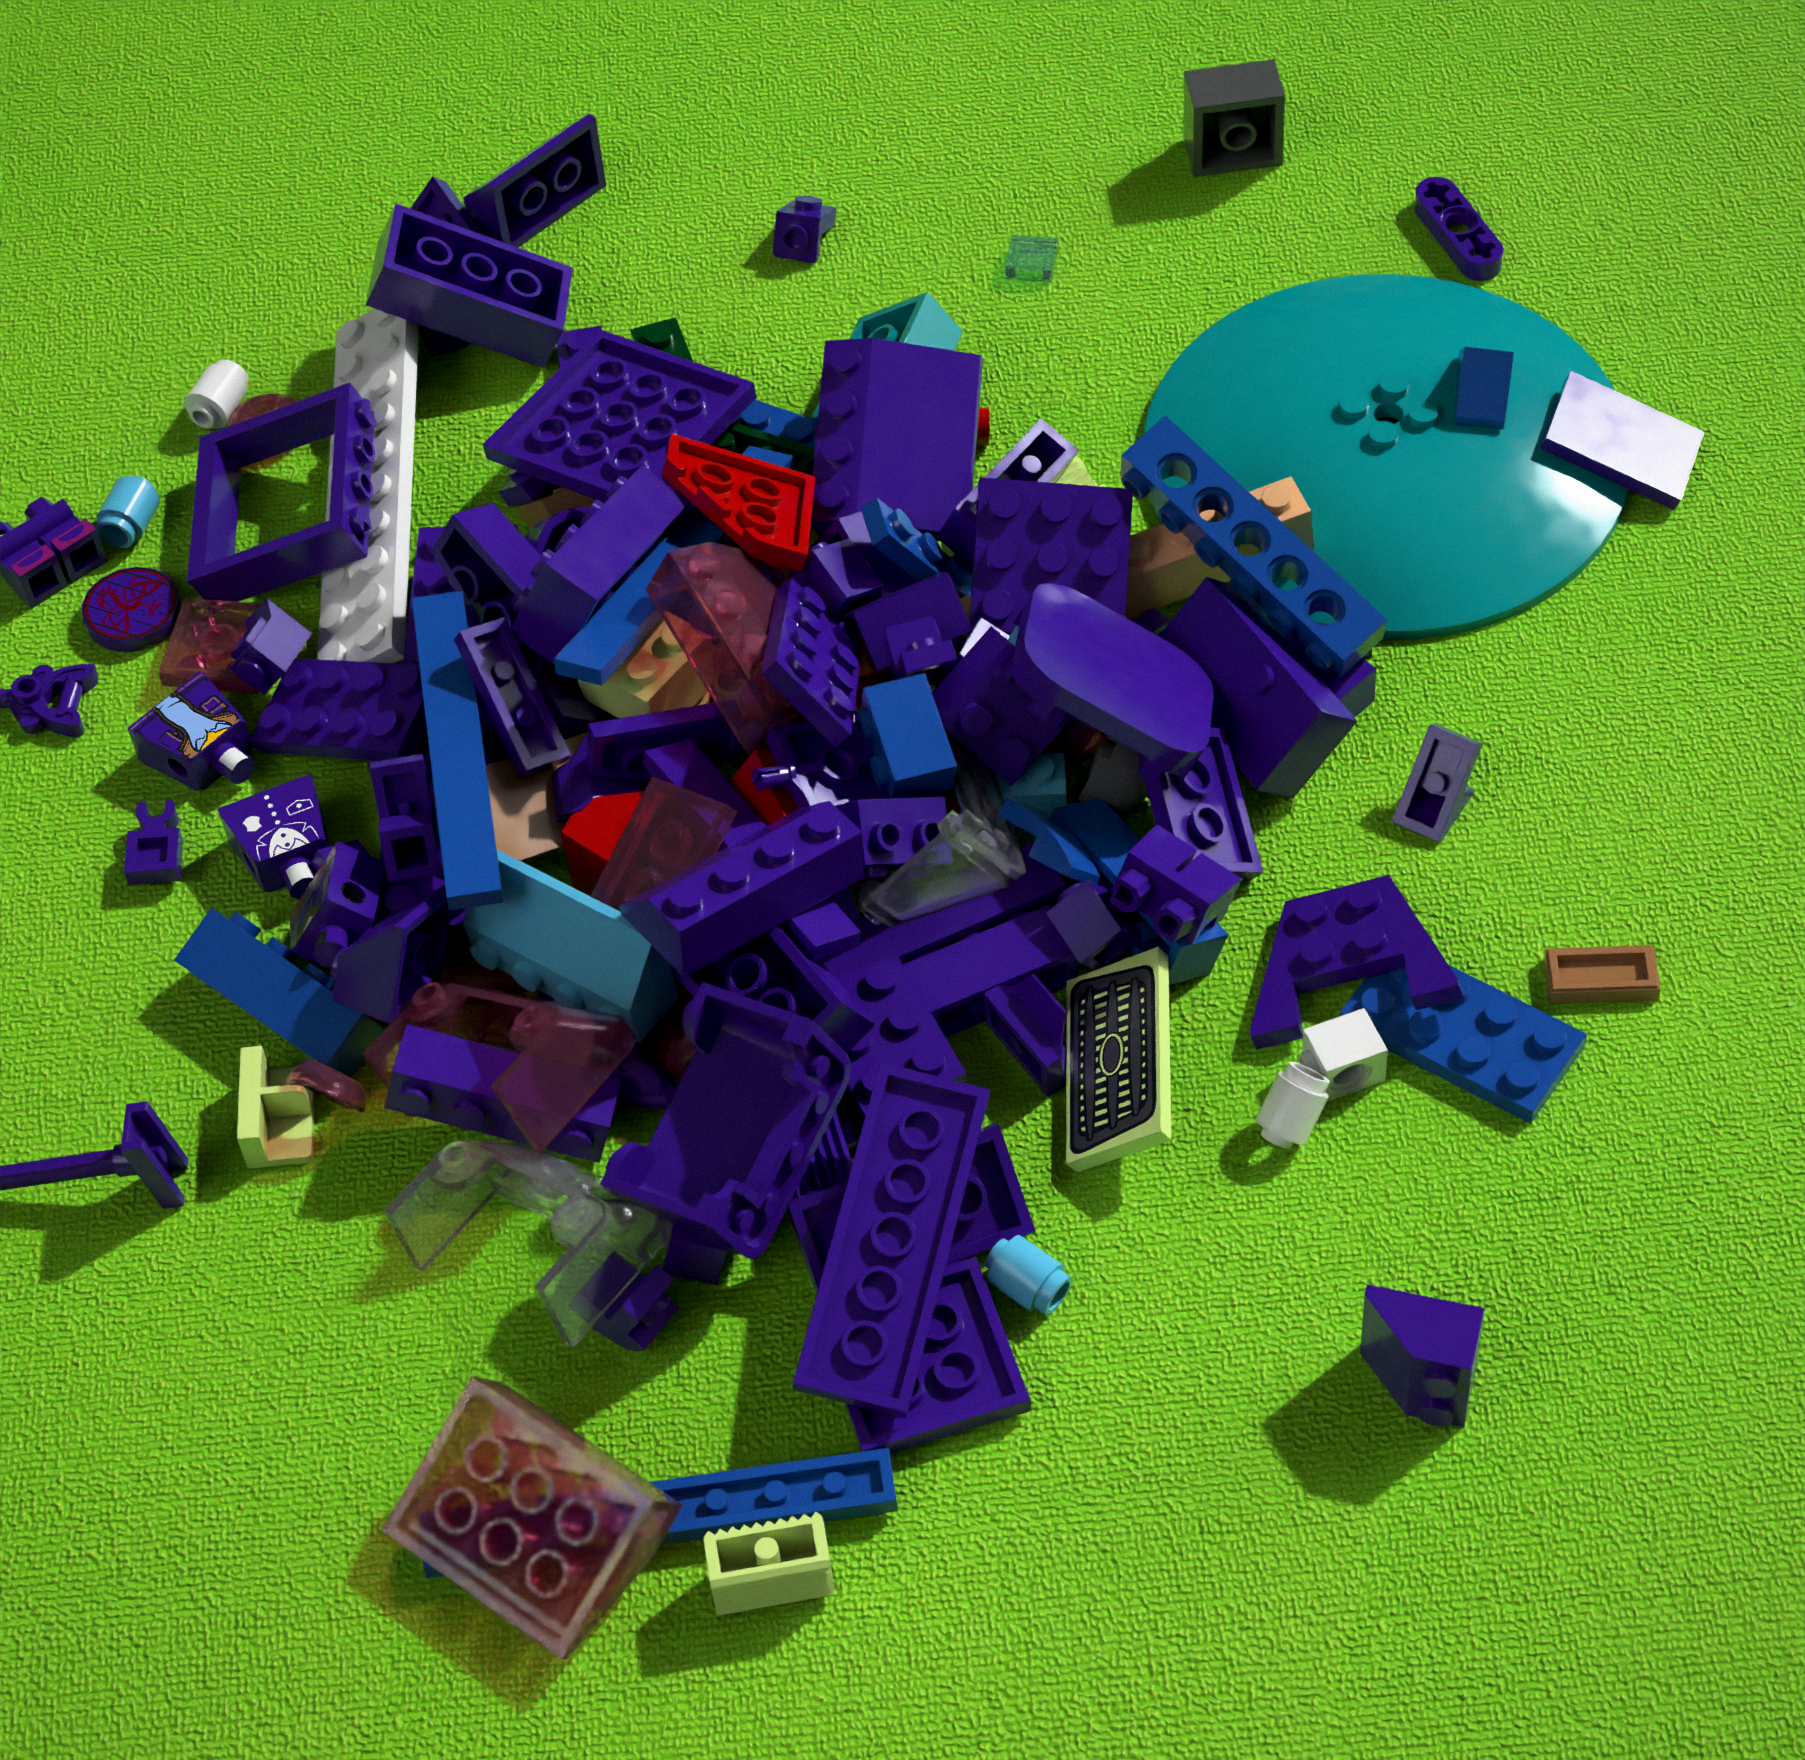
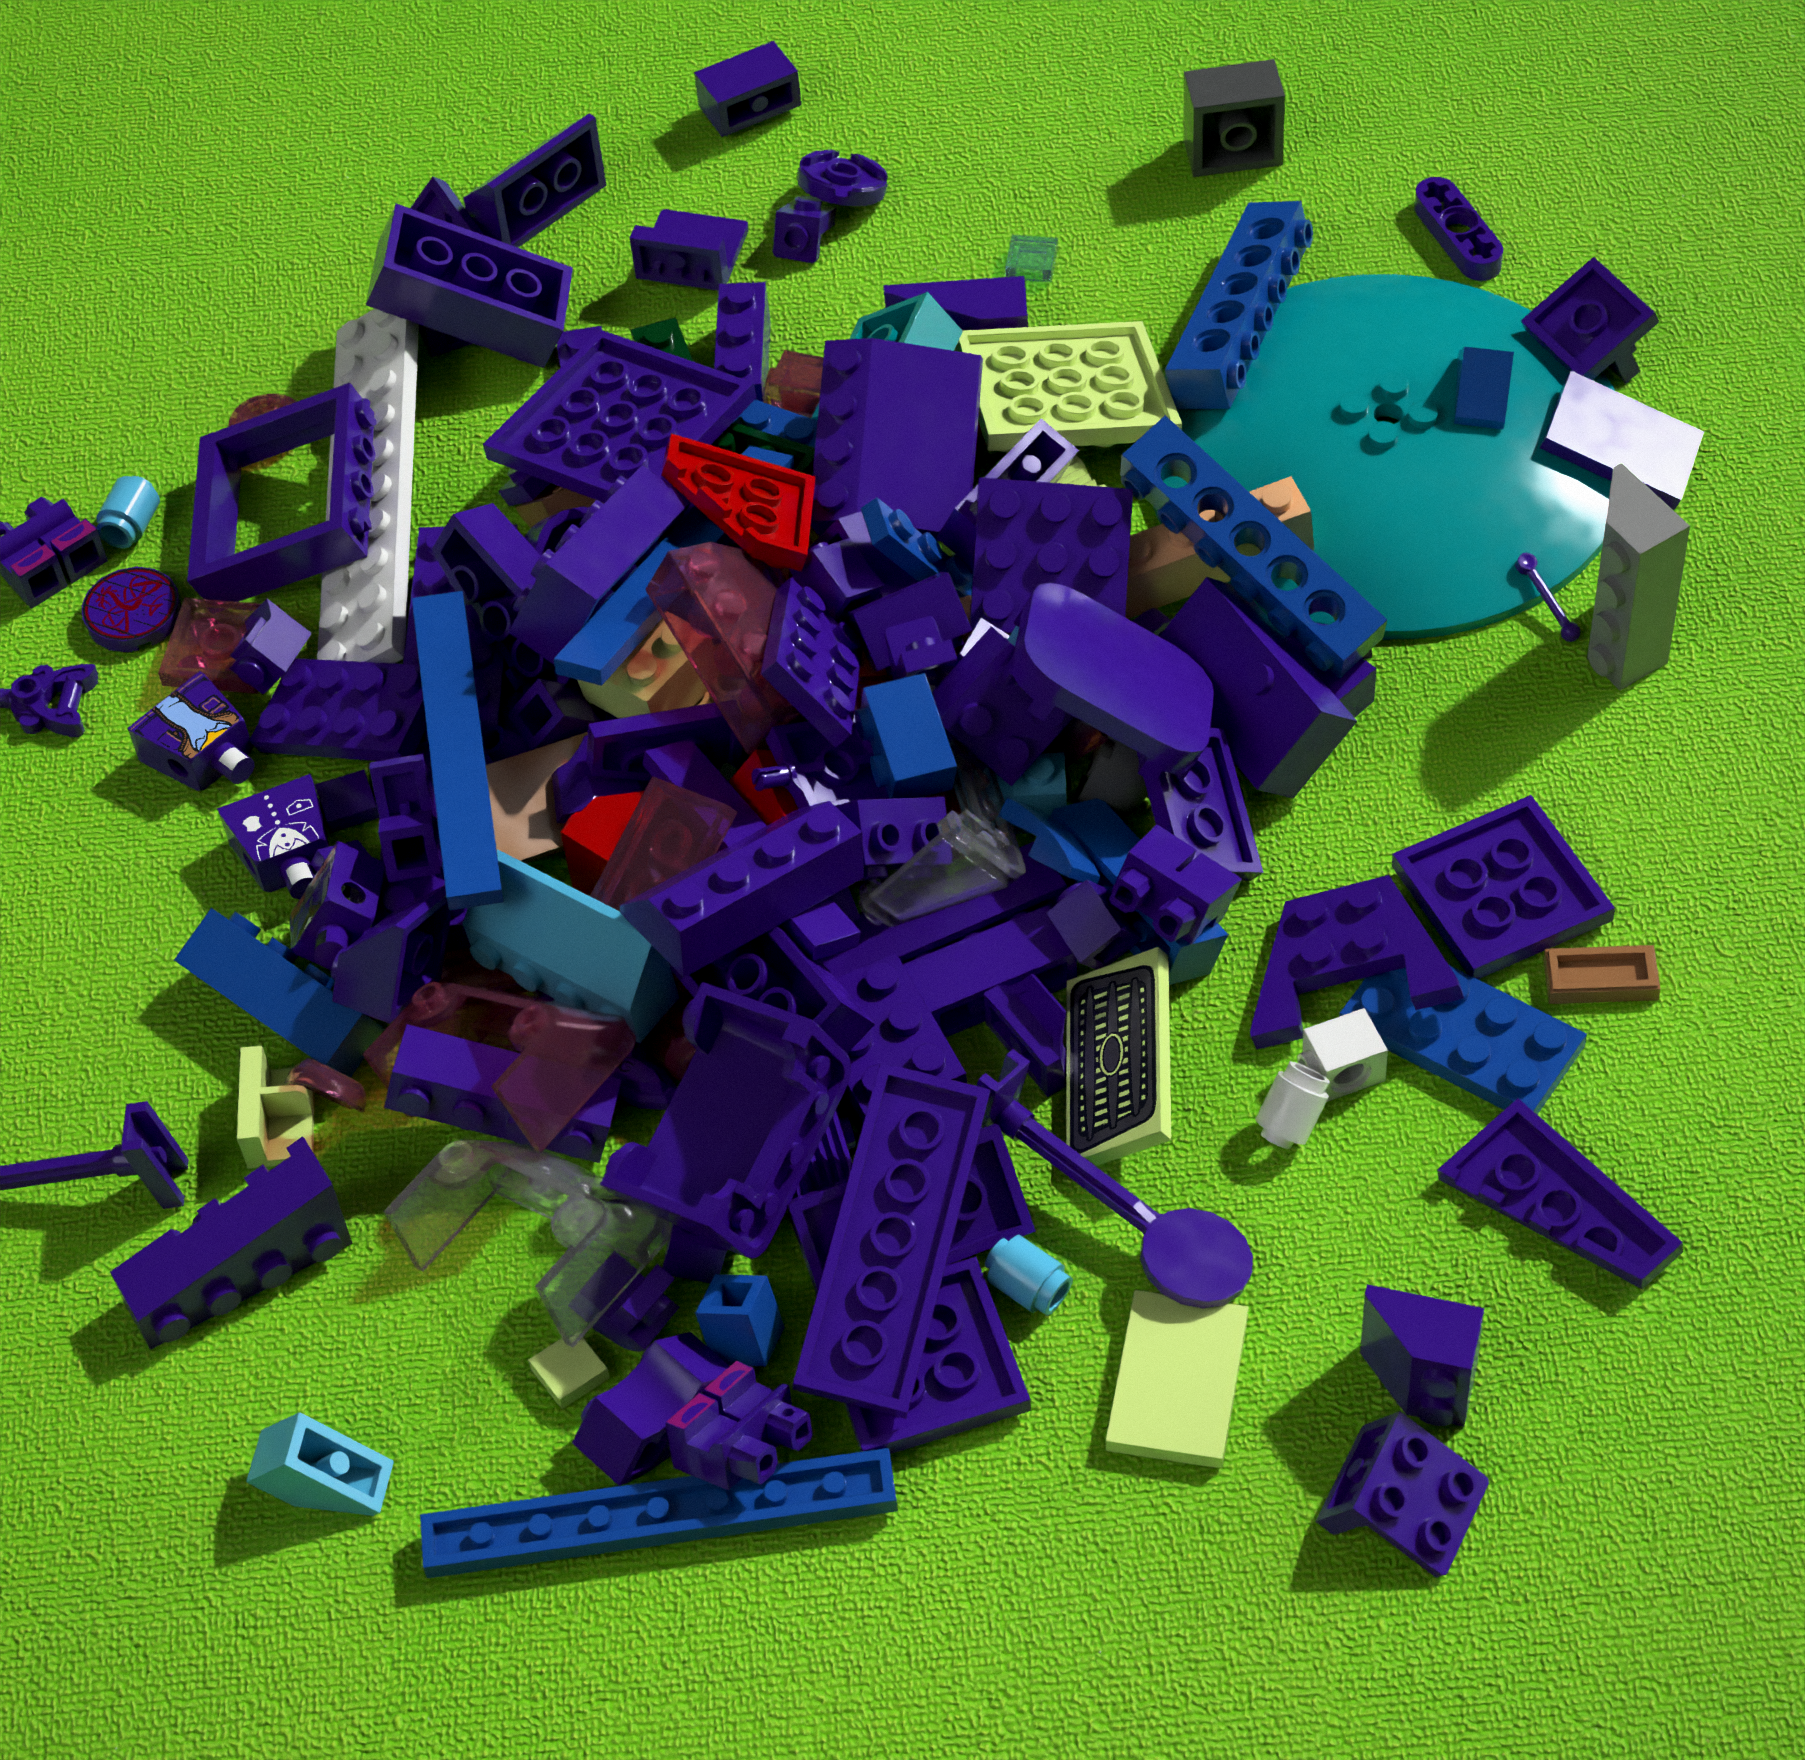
(156, 849): dark purple plate -> none
(217, 394): white brick -> none
(234, 1248): none -> dark purple wedge
(319, 1468): none -> medium azure slope
(347, 801): none -> dark purple tile
(512, 697): dark purple plate -> none
(530, 1516): slope -> none
(568, 1371): none -> yellowish green tile
(626, 1425): none -> dark purple brick
(688, 249): none -> dark purple bracket
(736, 1429): none -> dark purple hips
(740, 1319): none -> blue brick
(744, 333): none -> dark purple brick
(748, 88): none -> dark purple brick
(769, 1564): yellowish green brick -> none
(795, 383): none -> clear pink brick
(842, 180): none -> dark purple tile
(972, 302): none -> dark purple slope
(1081, 379): none -> yellowish green plate
(1177, 1380): none -> yellowish green tile
(1183, 1252): none -> dark purple piece
(1238, 305): none -> blue brick
(1406, 1492): none -> dark purple bracket
(1438, 783): slope -> none
(1502, 887): none -> dark purple plate
(1526, 565): none -> dark purple hinge
(1554, 1190): none -> dark purple wing
(1592, 323): none -> dark purple bracket
(1636, 582): none -> slope

